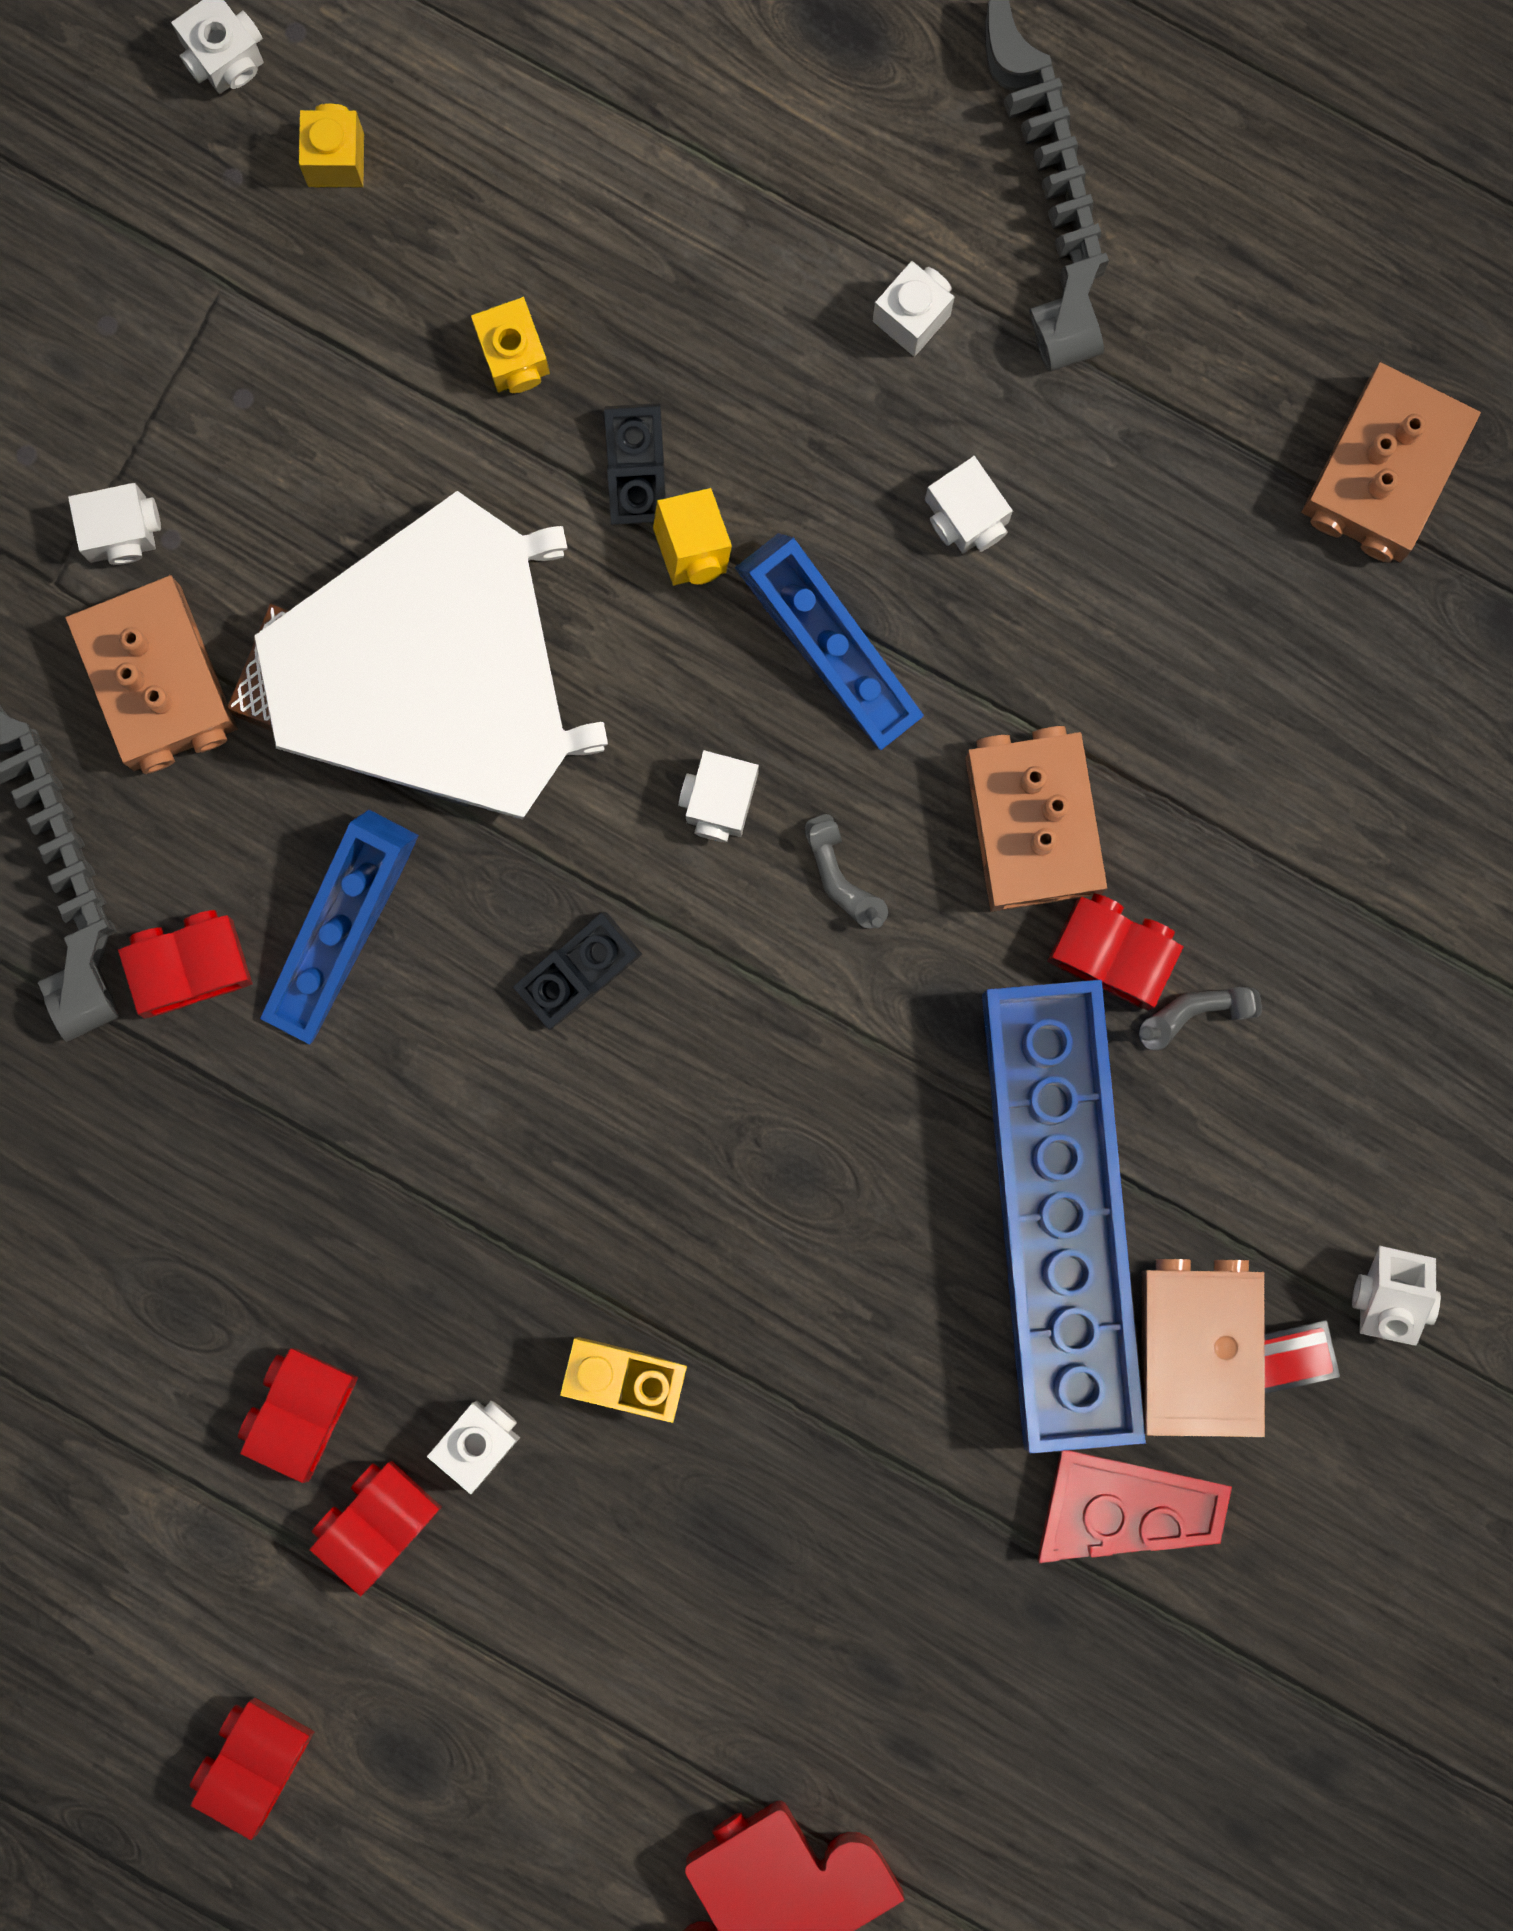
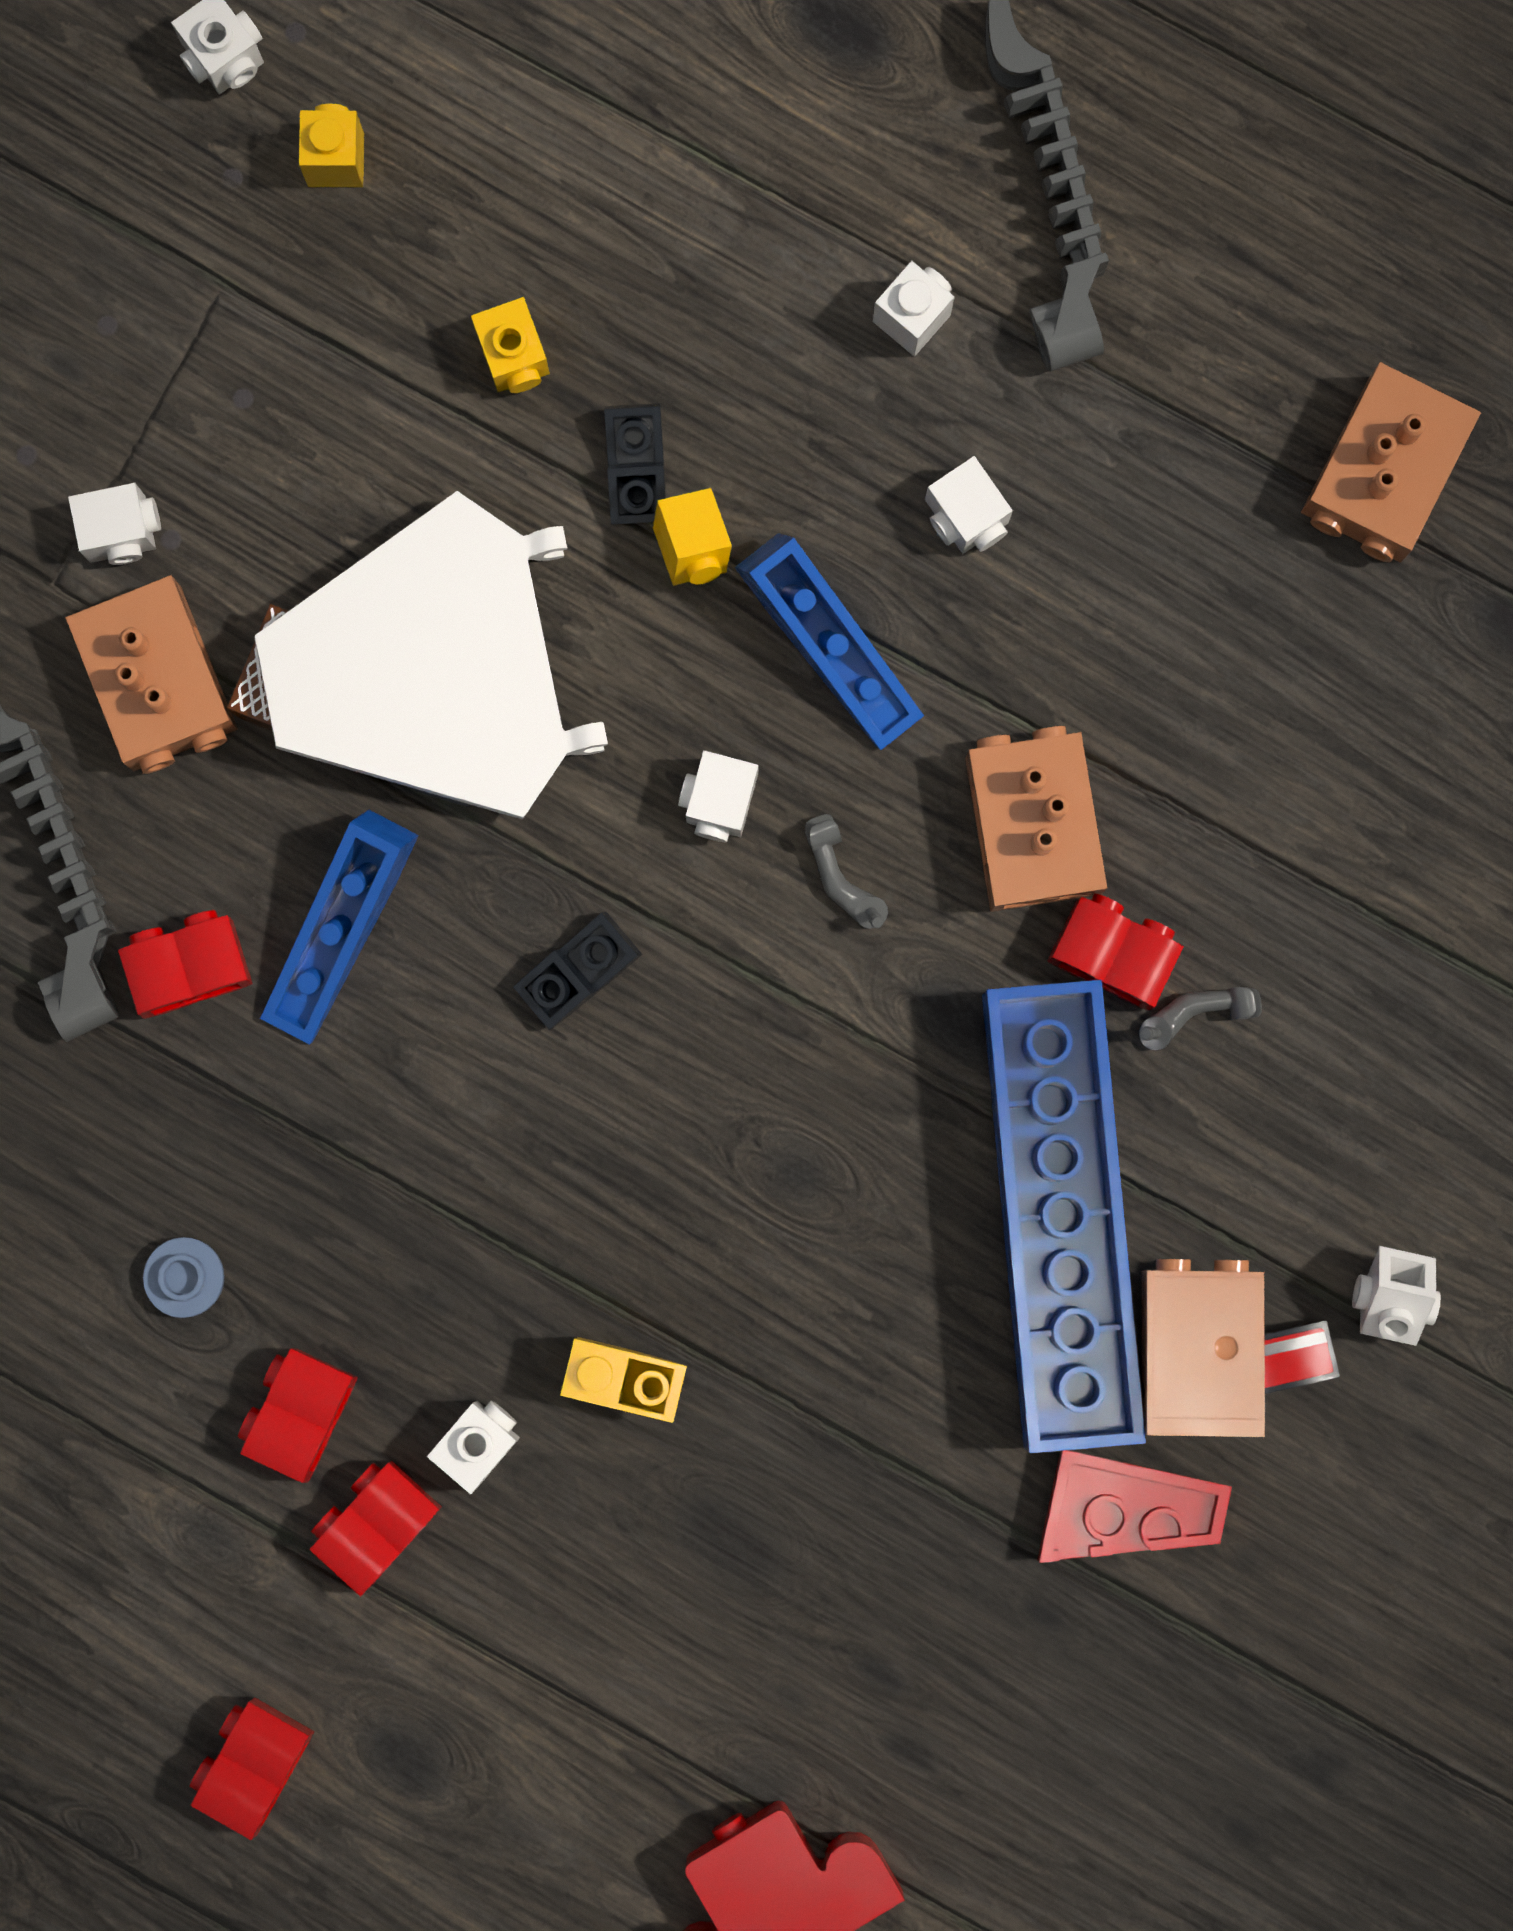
(183, 1277): none -> sand blue piece

